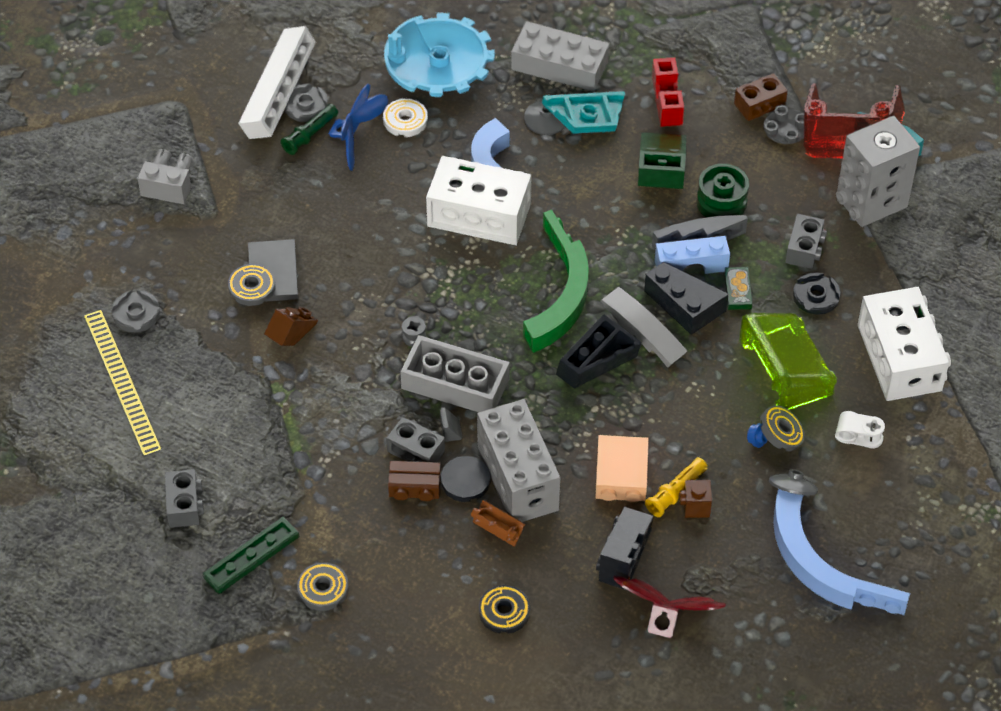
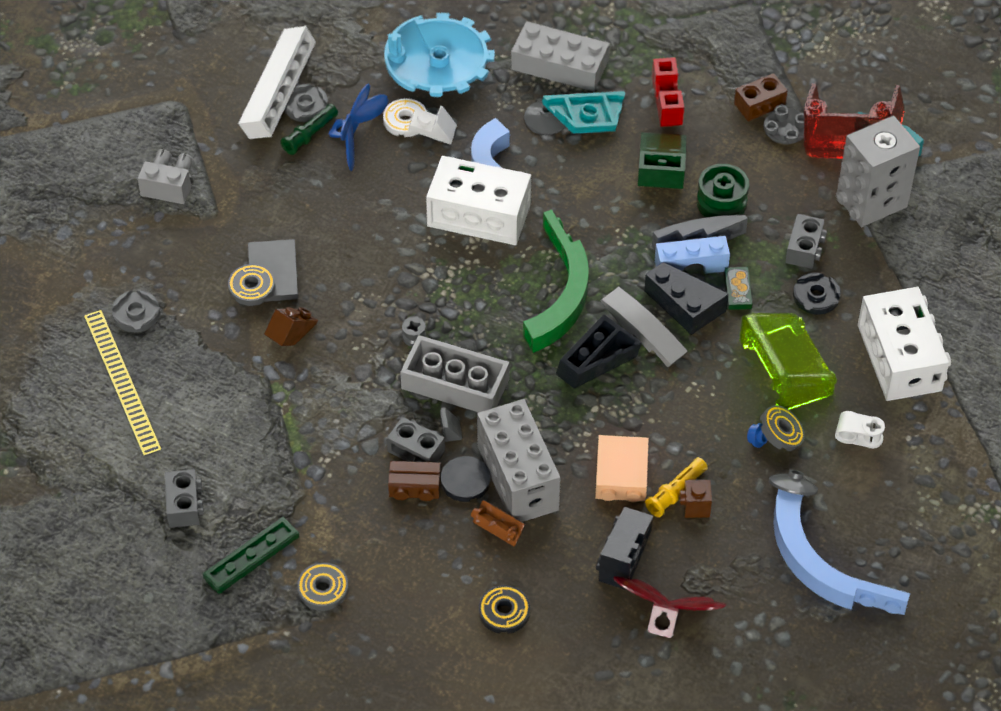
(434, 126): none -> white slope

